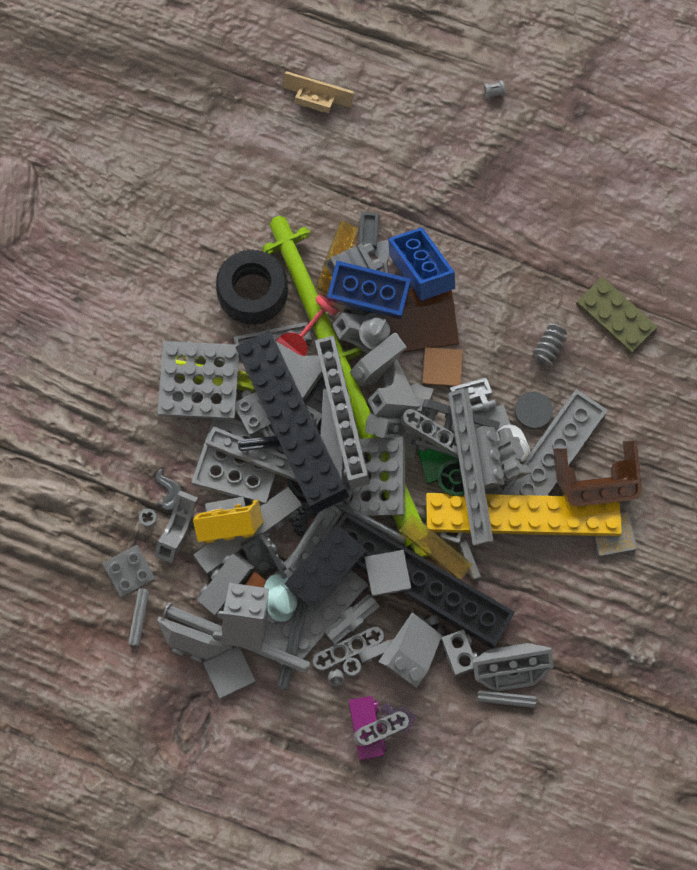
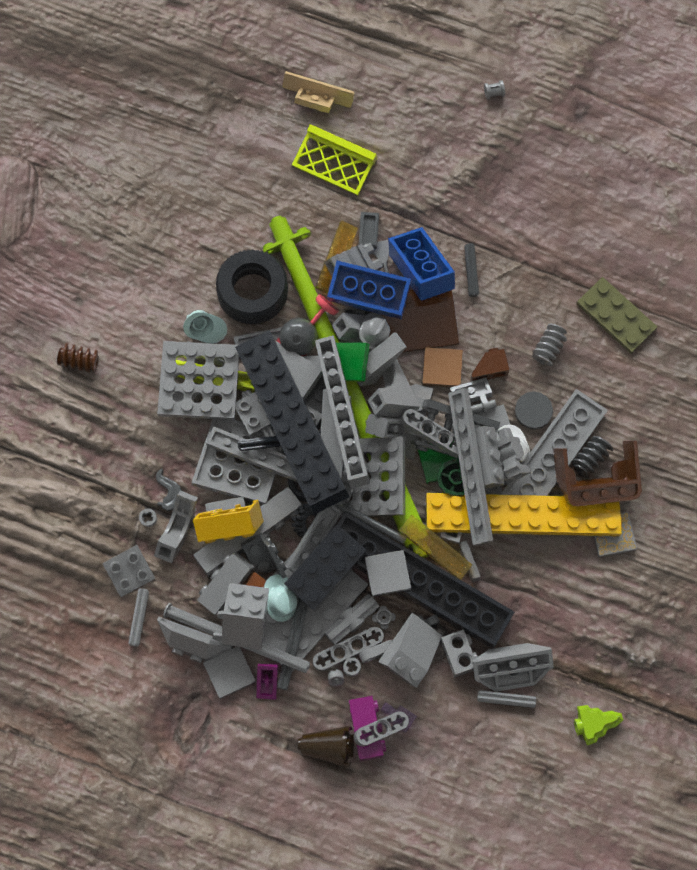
(78, 358): none -> reddish brown piece
(205, 327): none -> light aqua piece
(267, 681): none -> magenta slope
(298, 336): none -> dark grey cylinder
(329, 745): none -> dark brown cone
(340, 145): none -> neon yellow fence
(354, 360): none -> green tile
(383, 611): none -> light grey plate
(471, 269): none -> dark grey axle
(491, 366): none -> reddish brown slope
(590, 455): none -> dark grey piece
(595, 723): none -> lime rock

